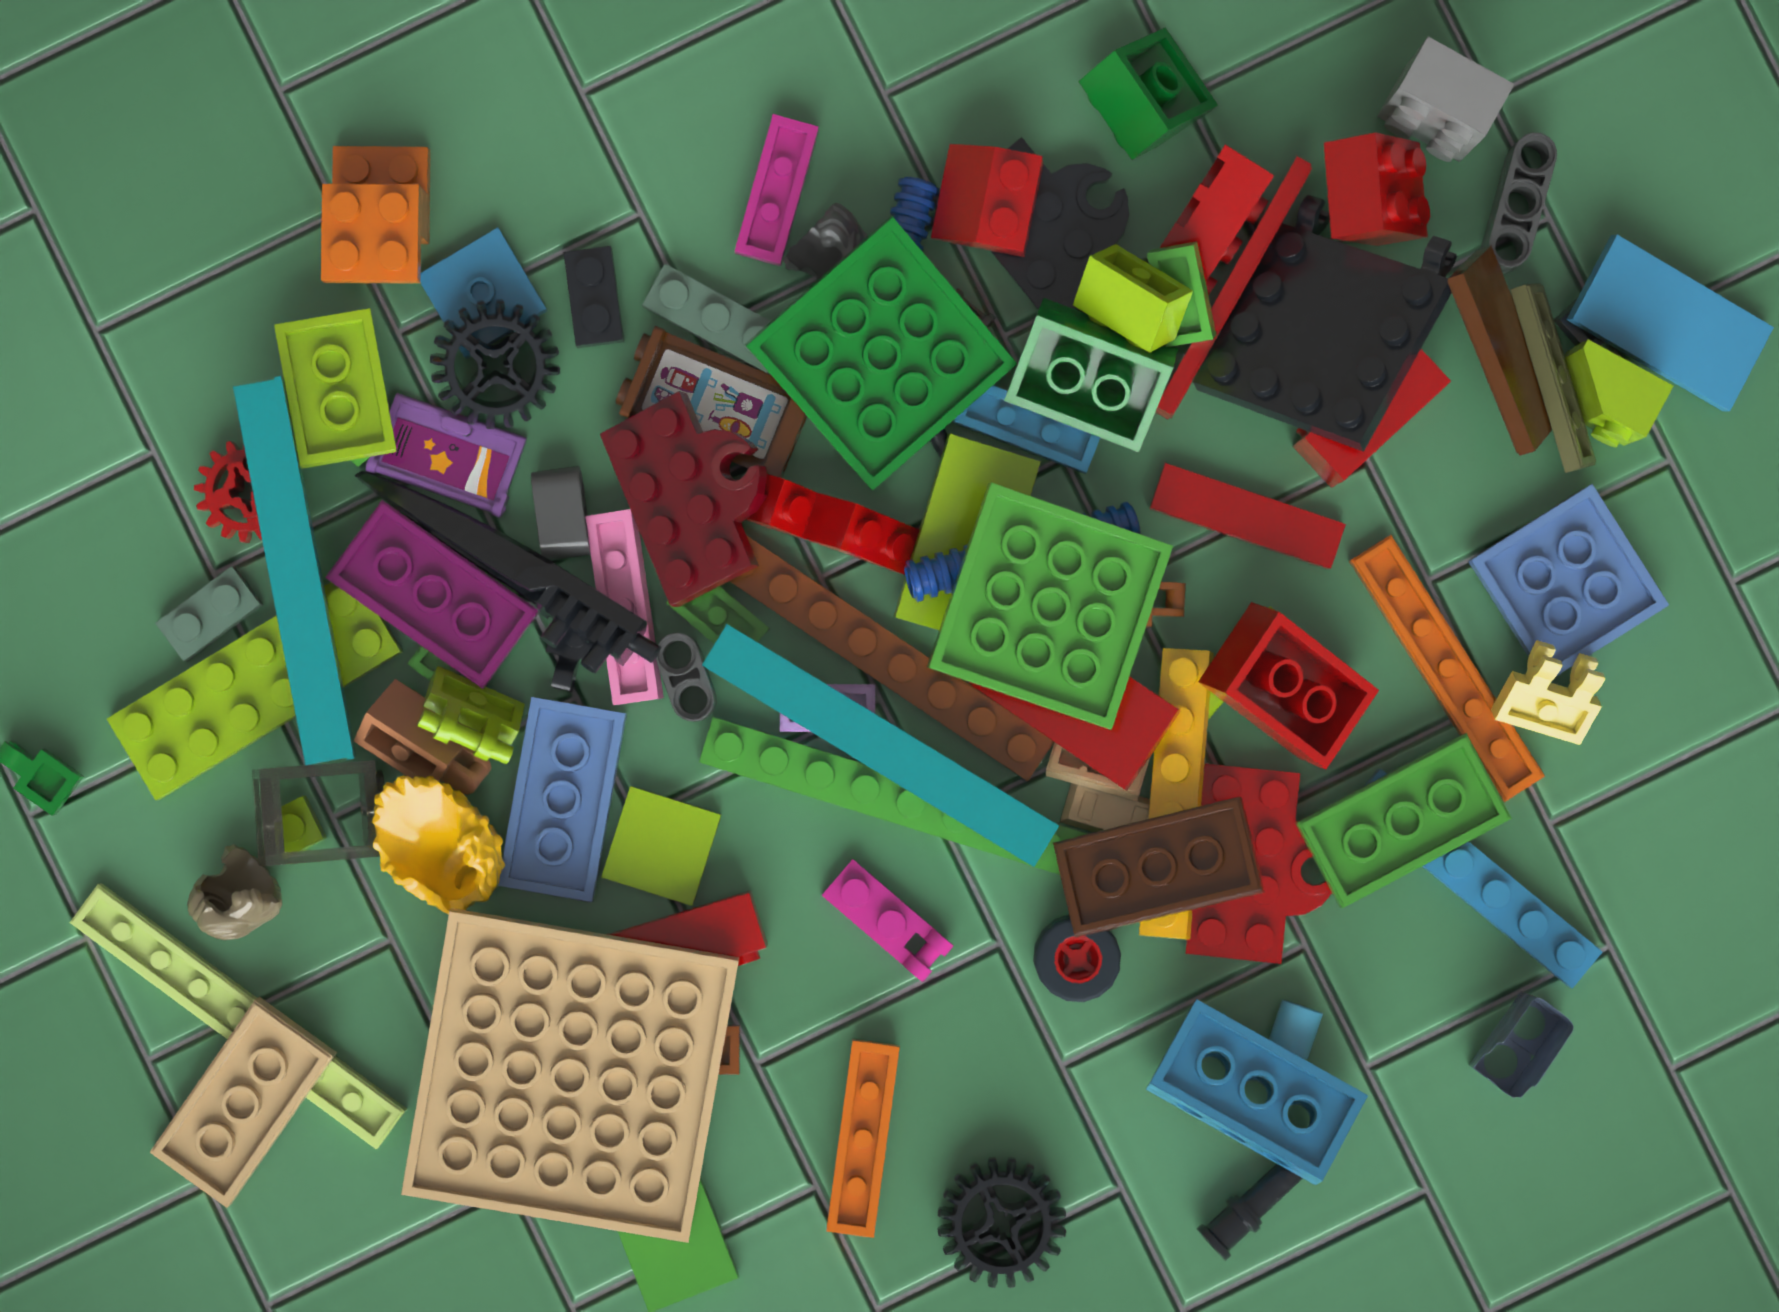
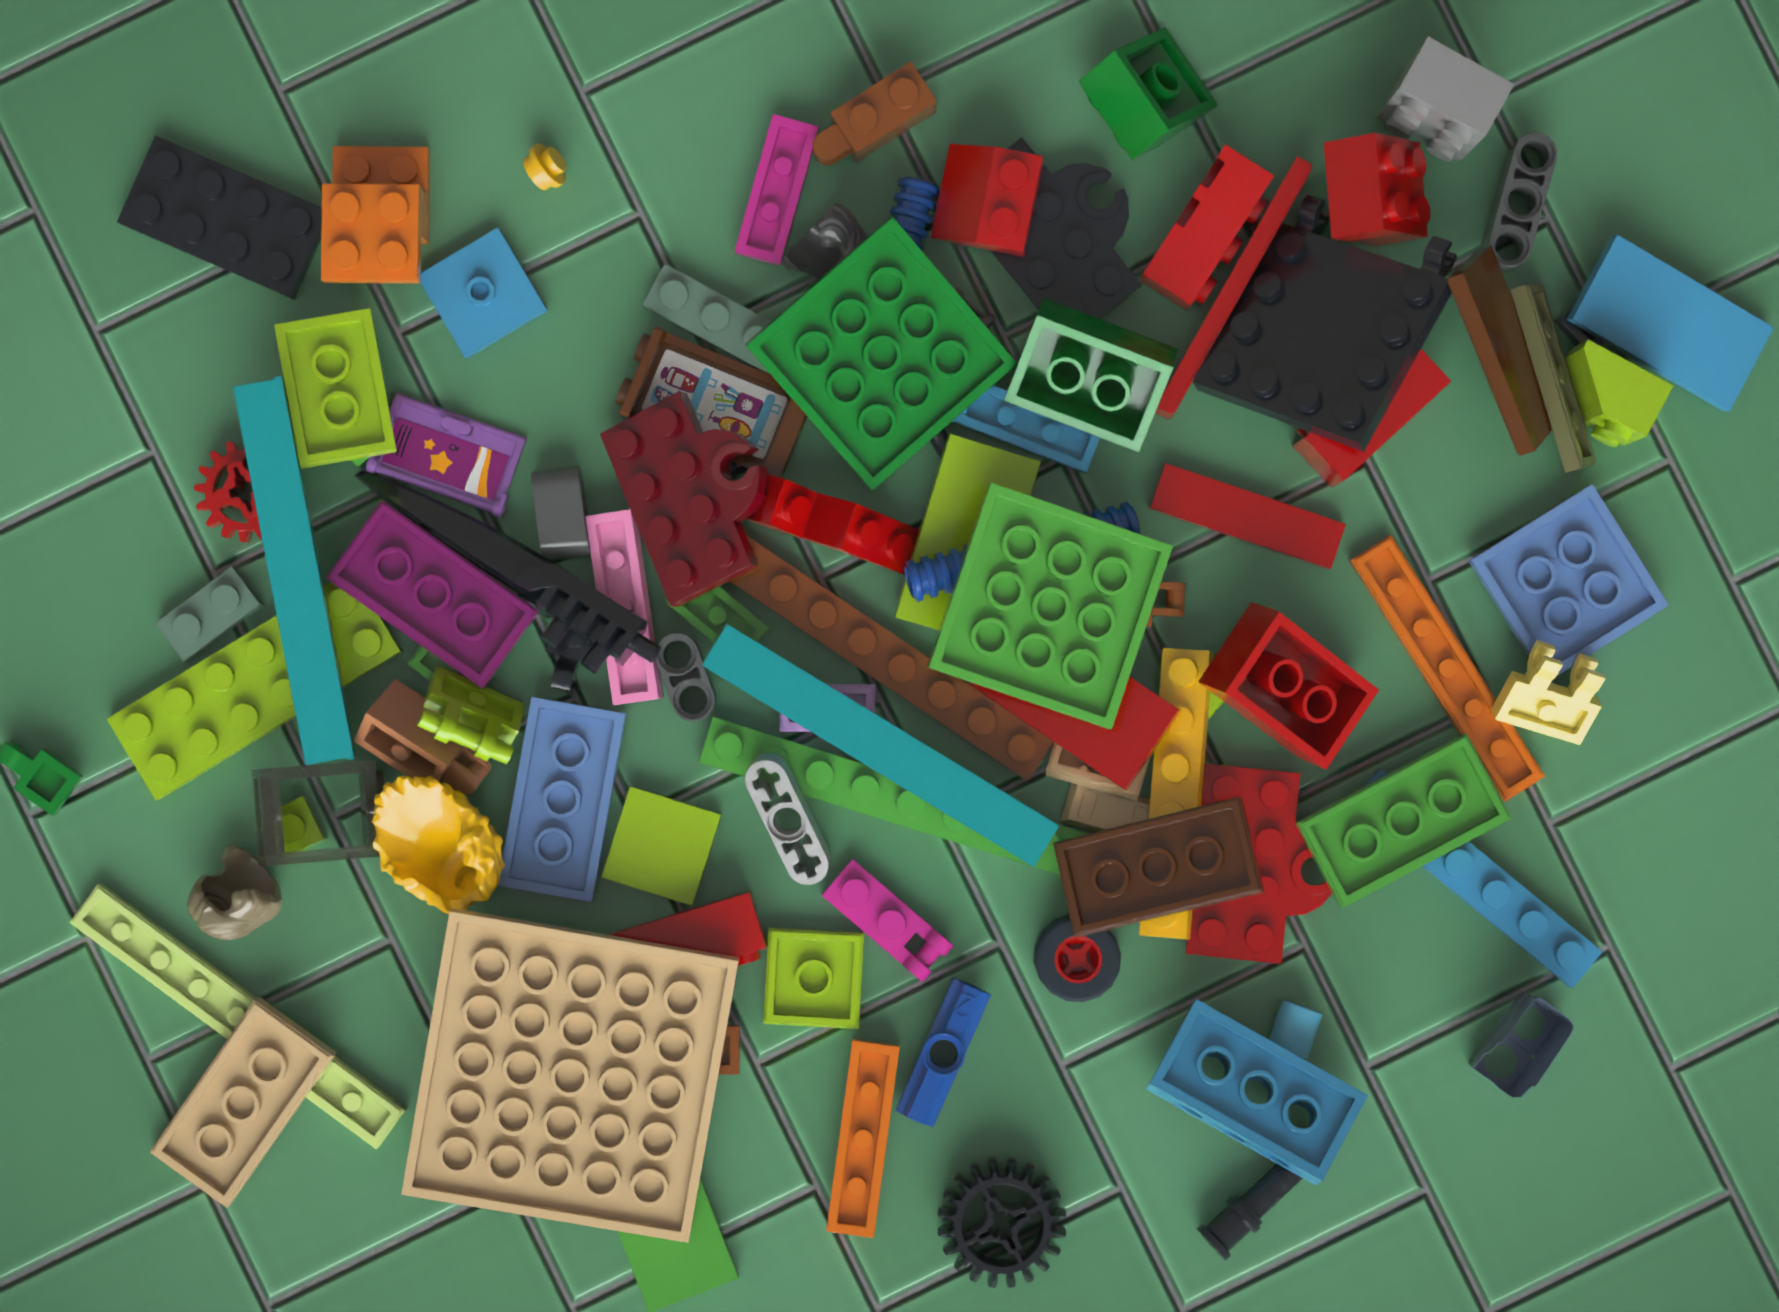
(223, 217): none -> black plate
(468, 395): black gear -> none
(545, 166): none -> yellow plate
(593, 297): black plate -> none
(813, 844): none -> light grey beam
(813, 978): none -> lime tile
(875, 117): none -> dark orange brick
(932, 1081): none -> blue piece
(1132, 298): lime brick -> none
(1185, 265): bright green plate -> none

